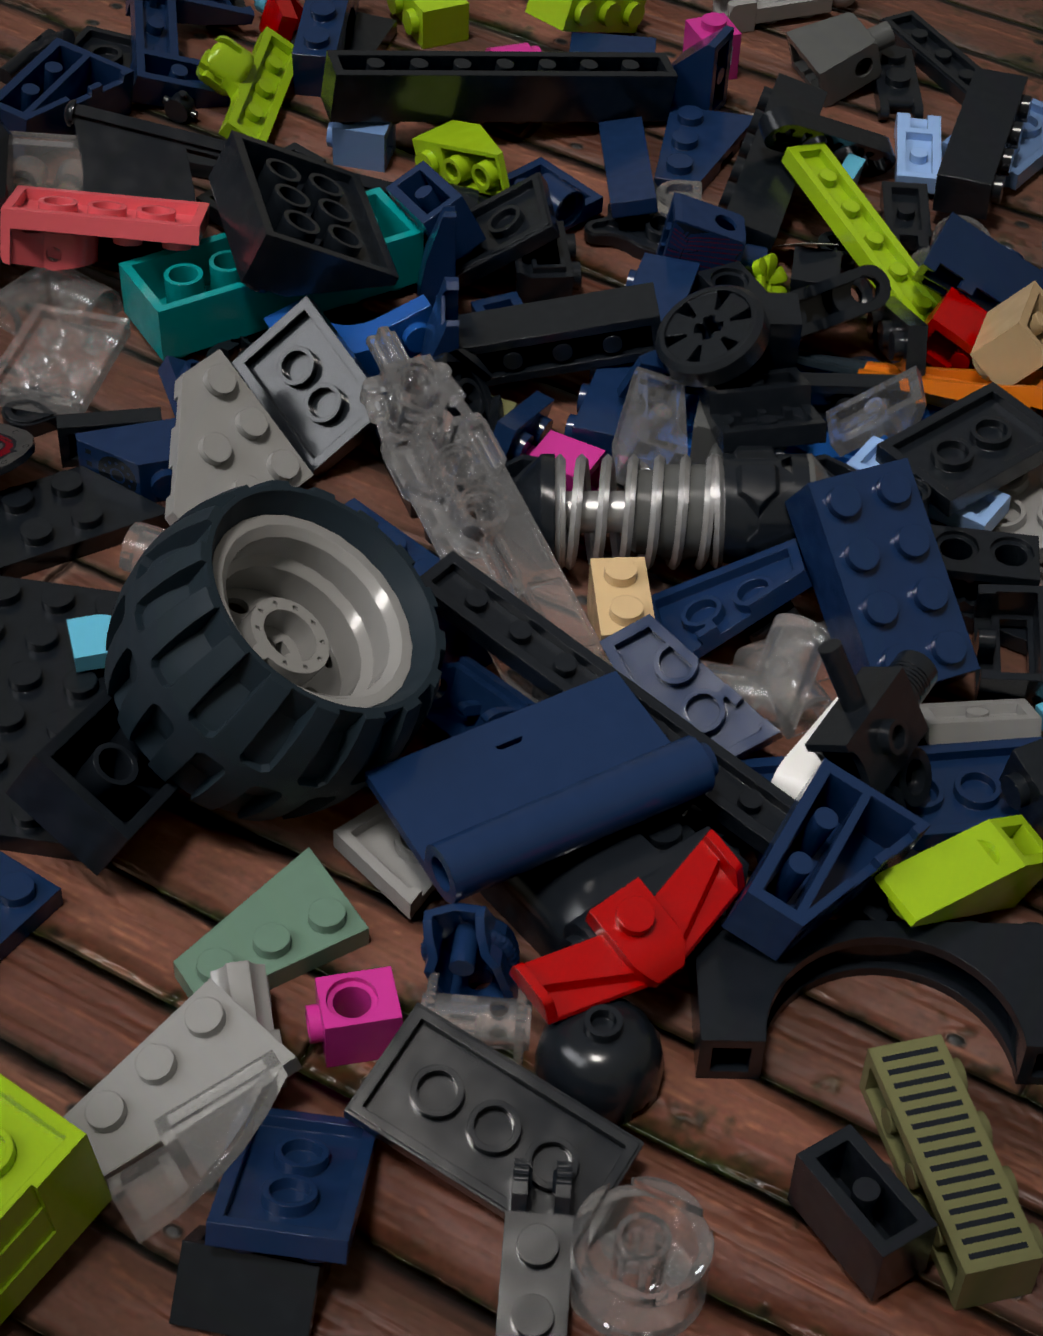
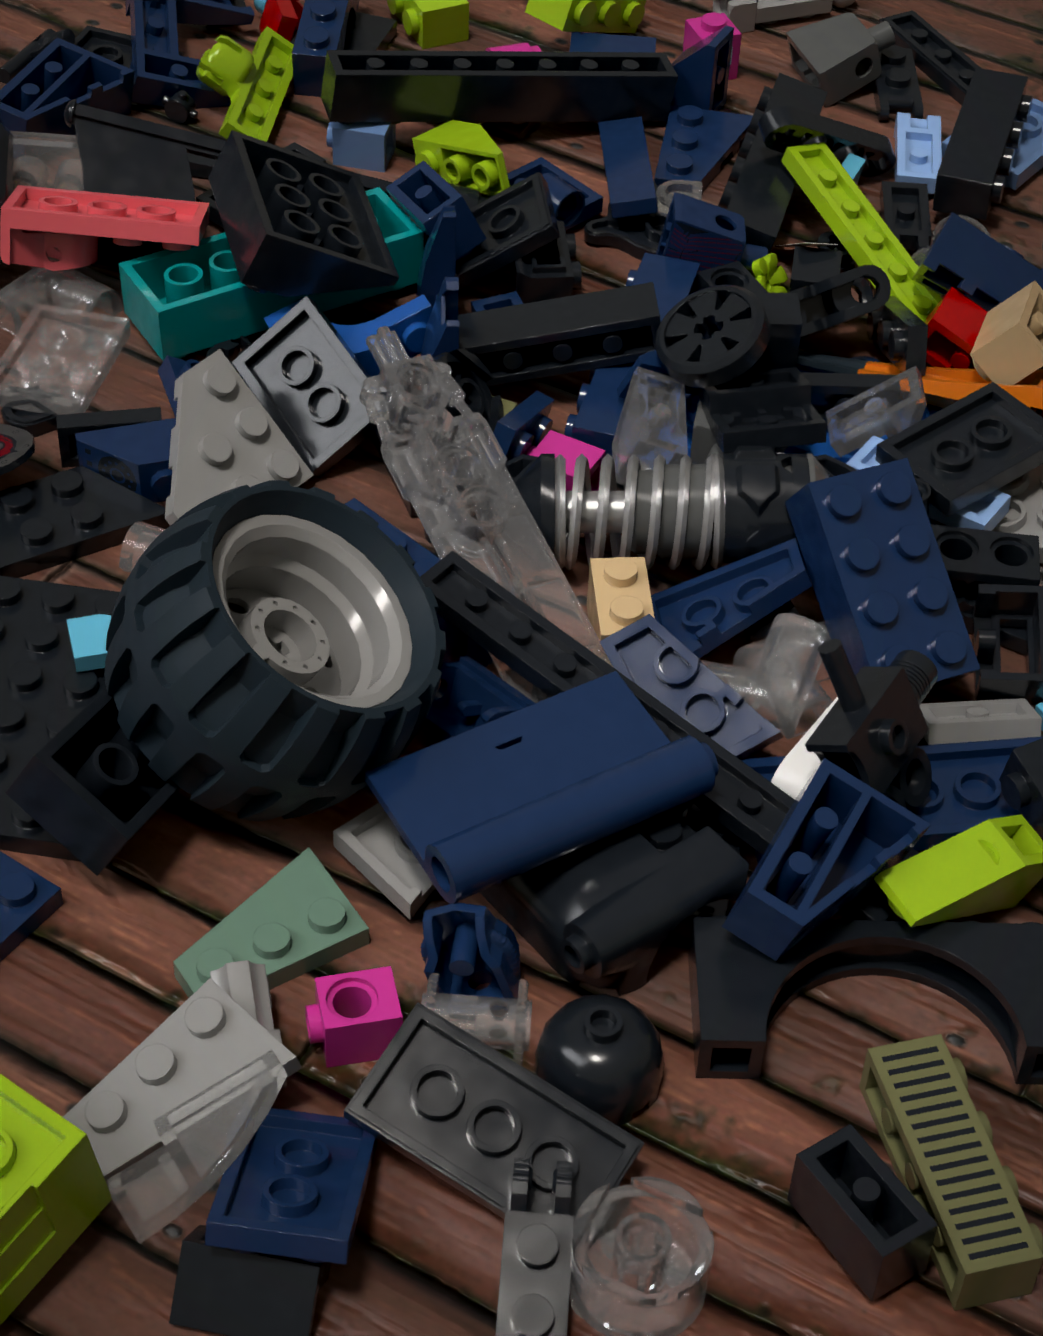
(638, 936): red plate -> none

